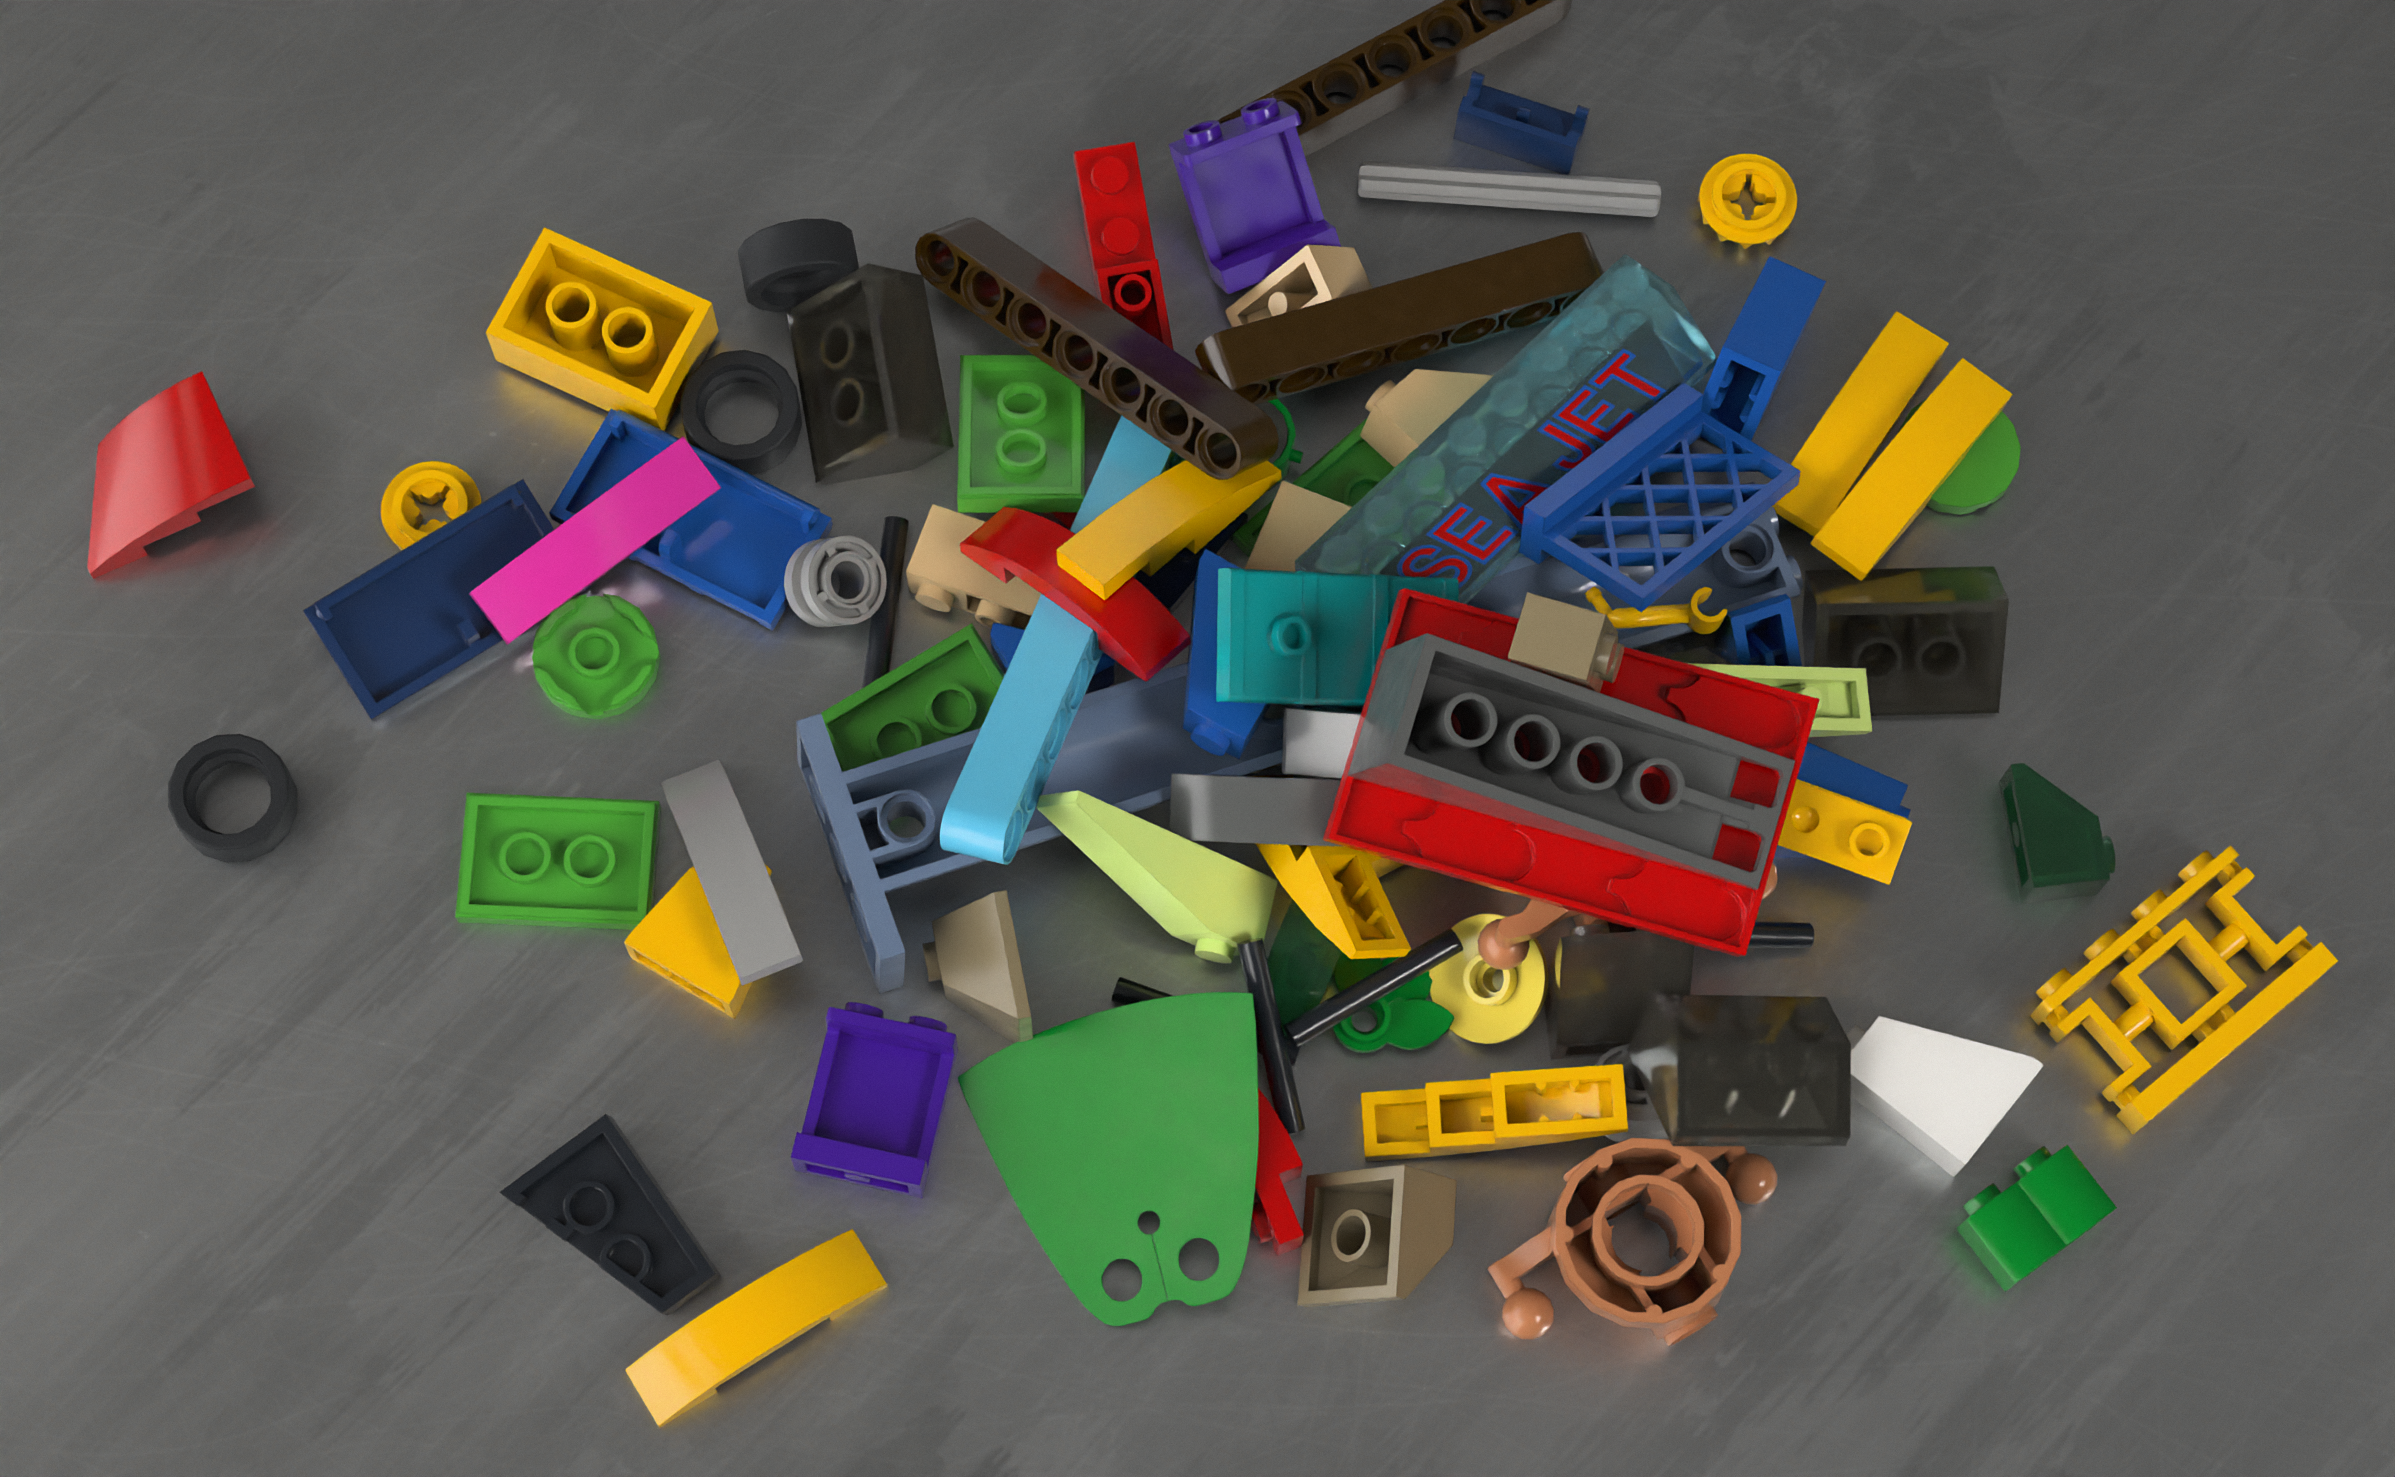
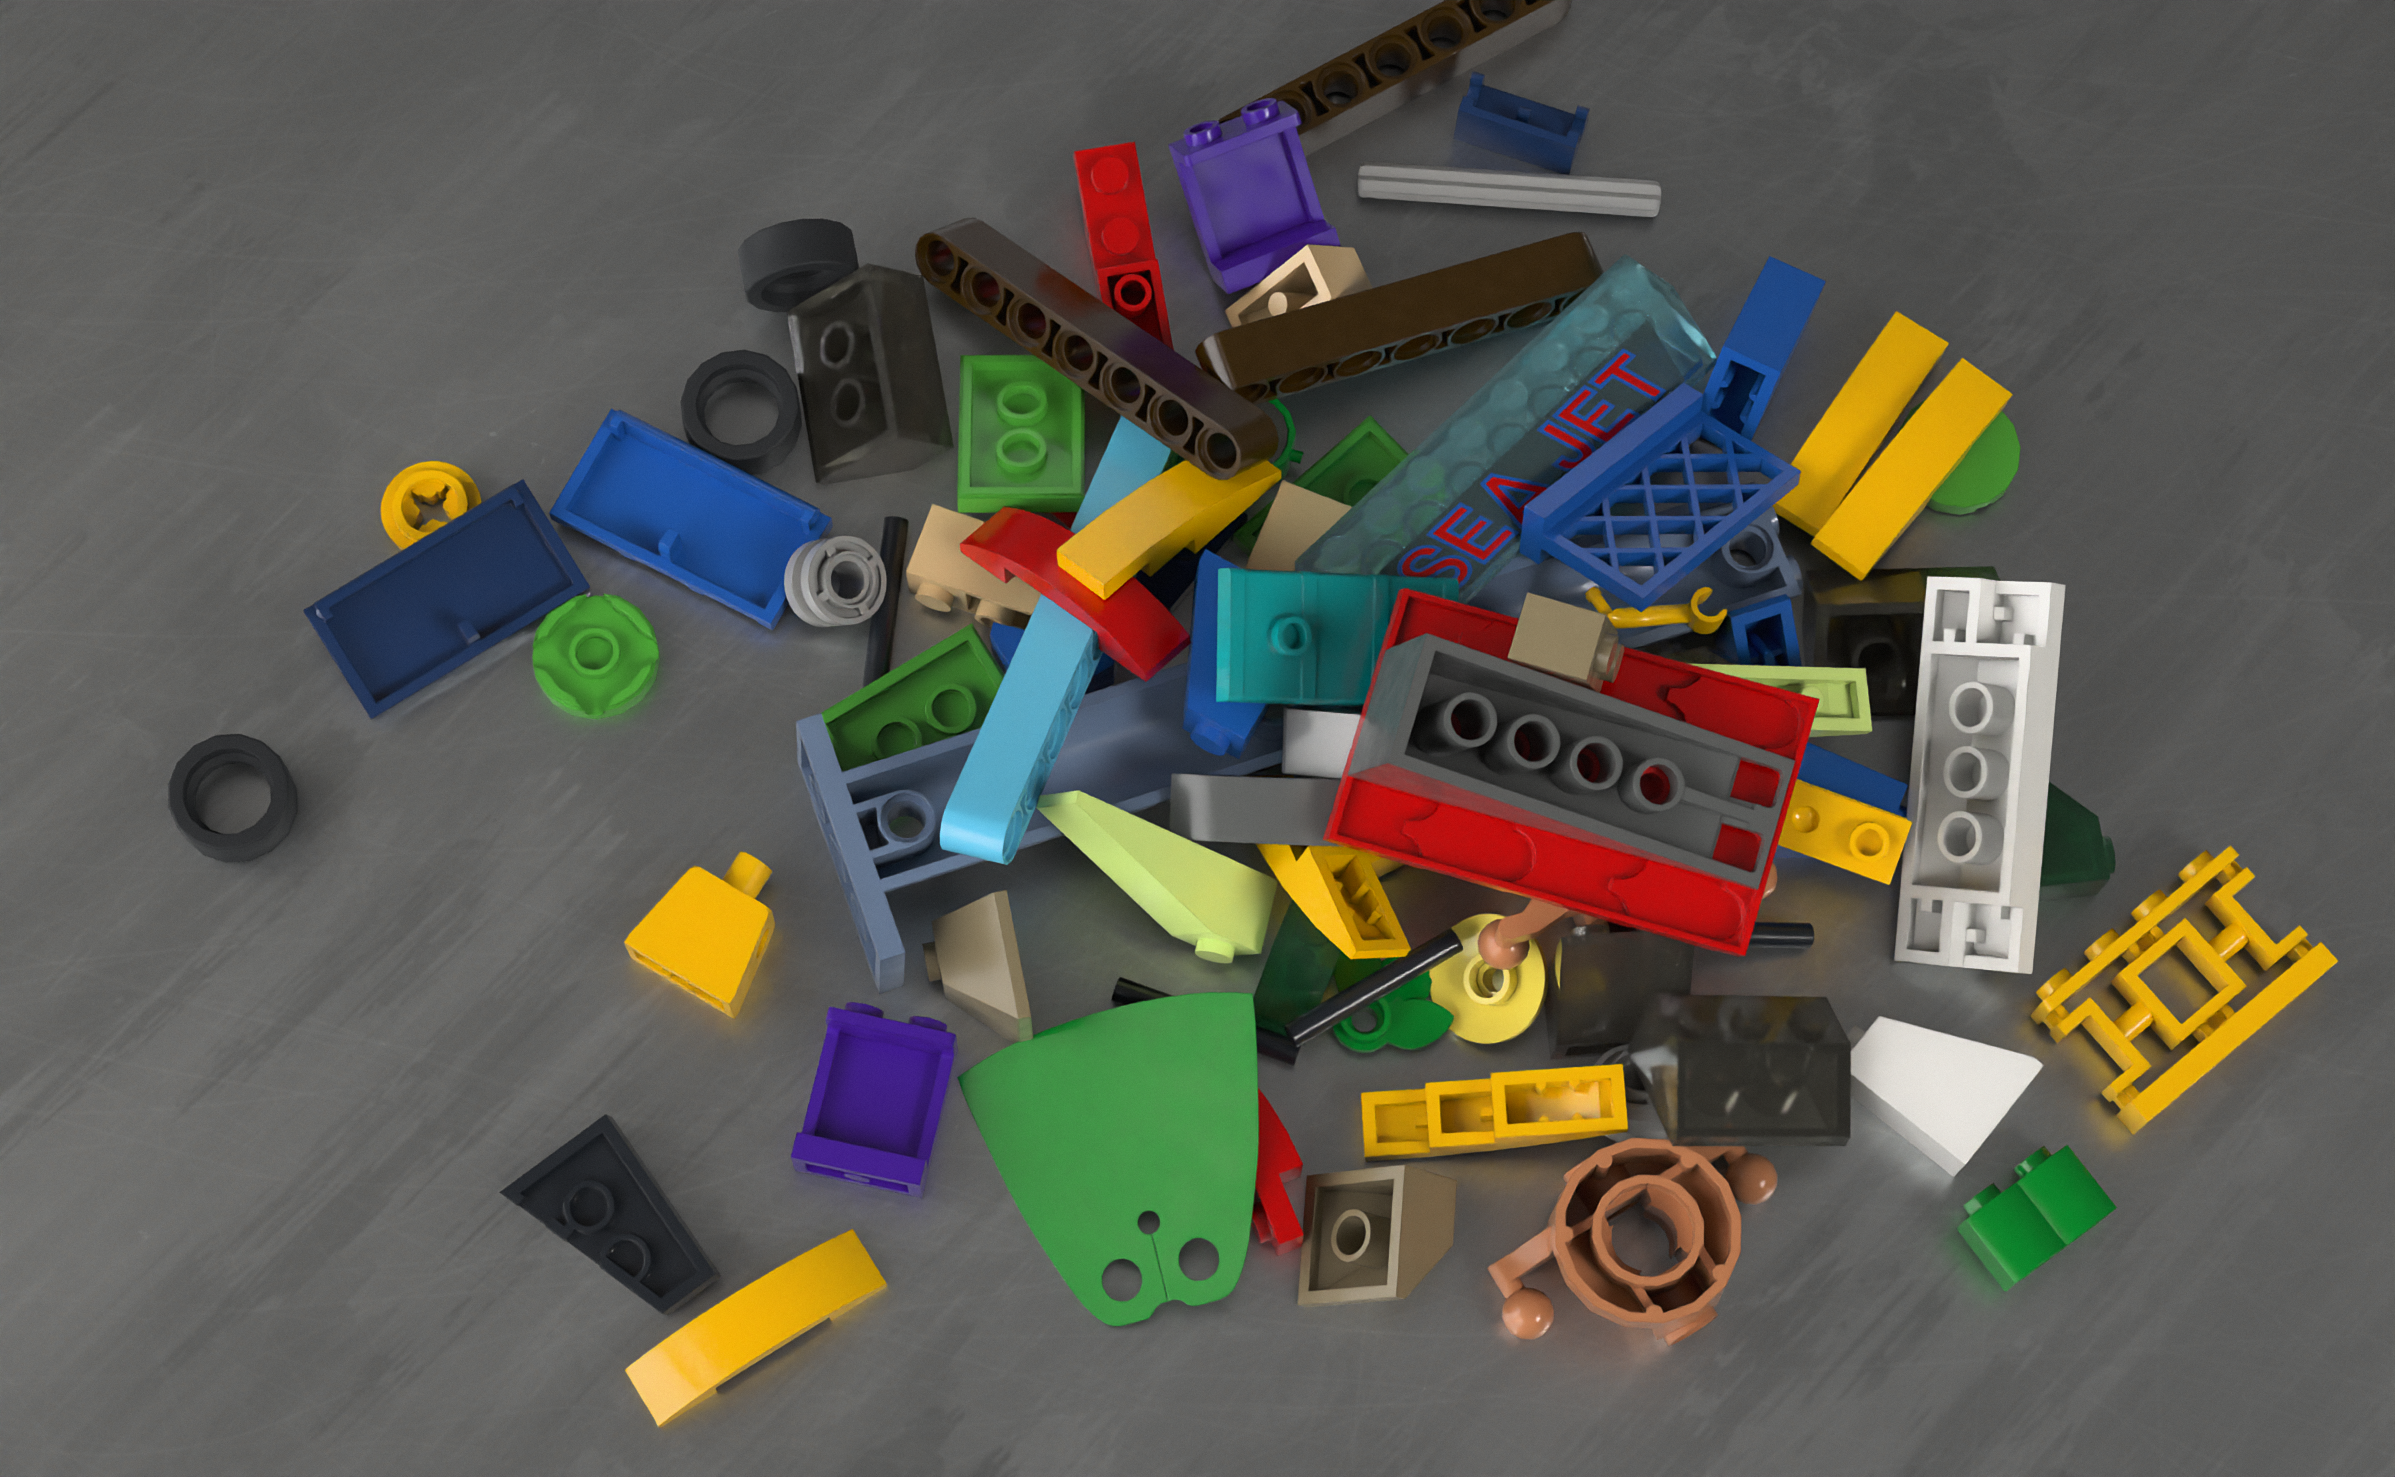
(160, 472): slope -> none
(558, 861): bright green tile -> none
(594, 540): dark pink slope -> none
(602, 330): yellow brick -> none
(731, 872): light grey slope -> none
(1271, 1035): black bar -> none
(1414, 409): tan slope -> none
(1768, 185): yellow gear -> none
(1980, 773): none -> white slope

